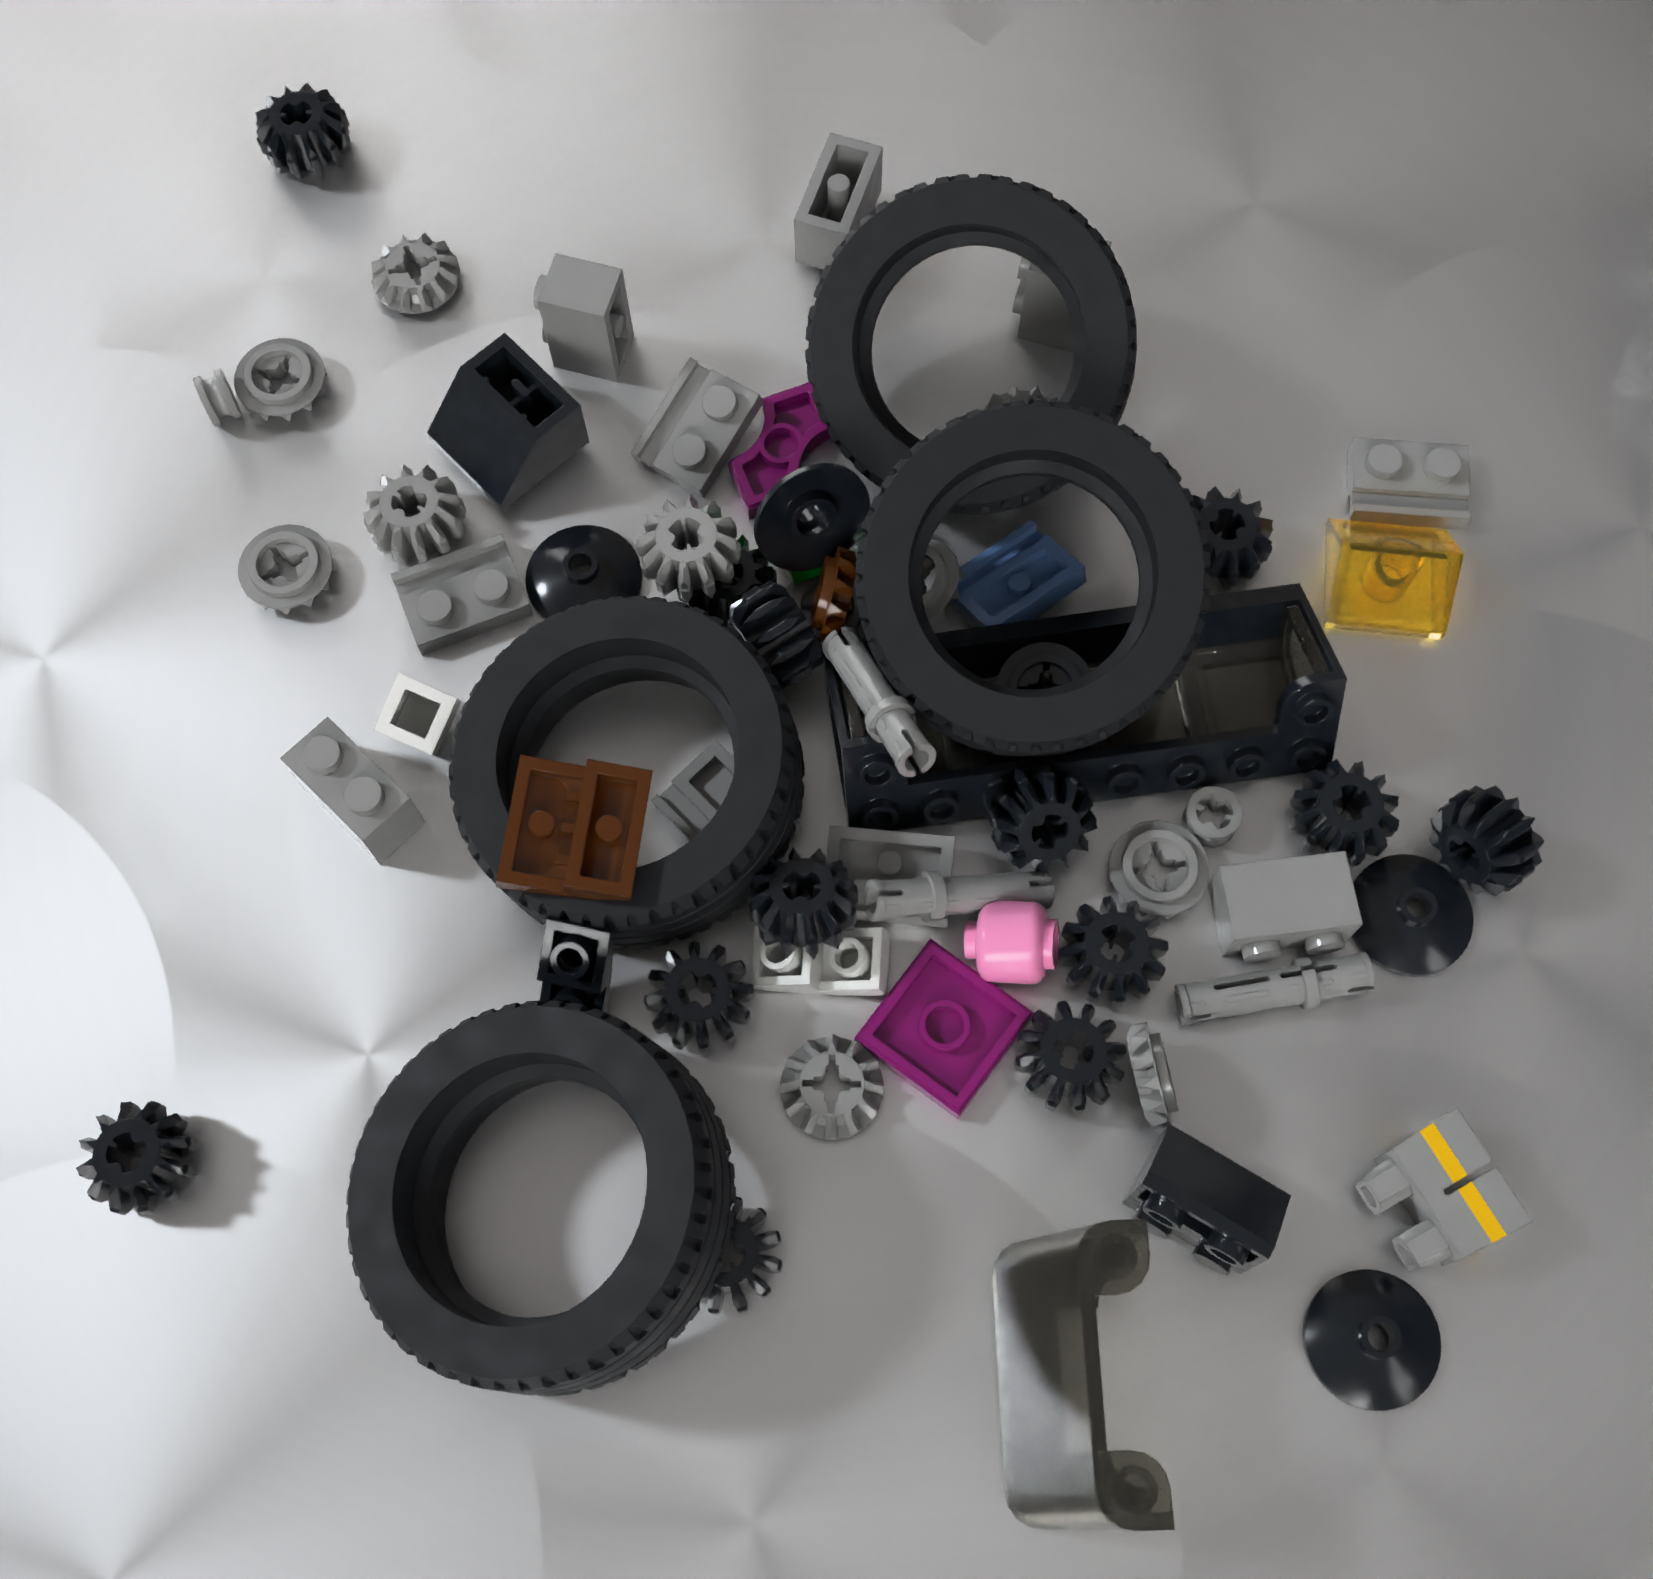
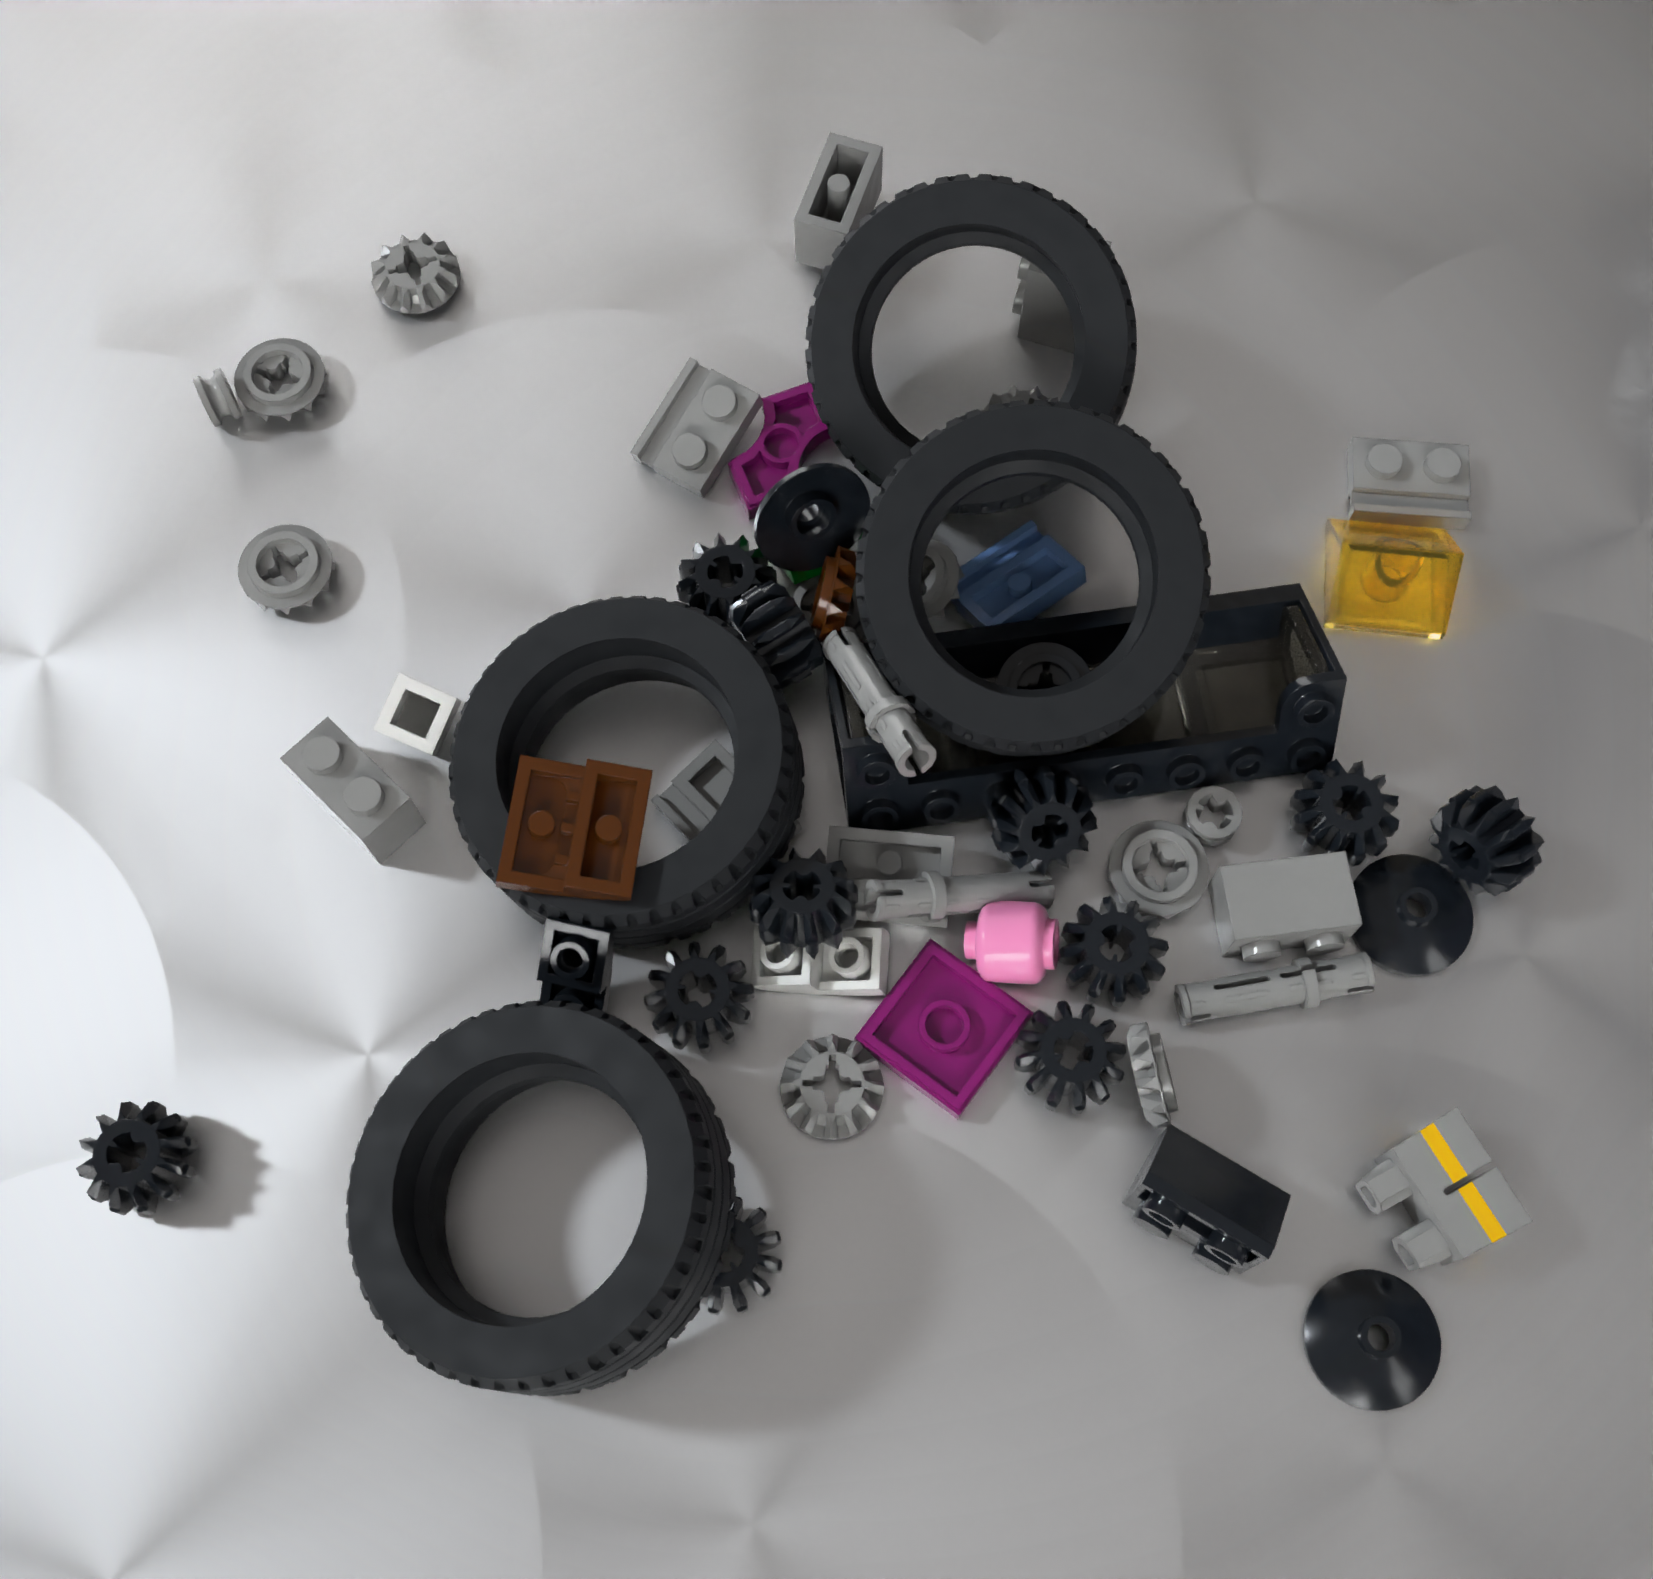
(303, 131): black gear -> none
(414, 515): light grey gear -> none
(461, 594): light grey plate -> none
(507, 422): black slope -> none
(585, 316): light grey brick -> none
(612, 573): black dish -> none
(681, 530): light grey gear -> none
(1052, 1383): clear smoke windscreen -> none
(1235, 536): black gear -> none

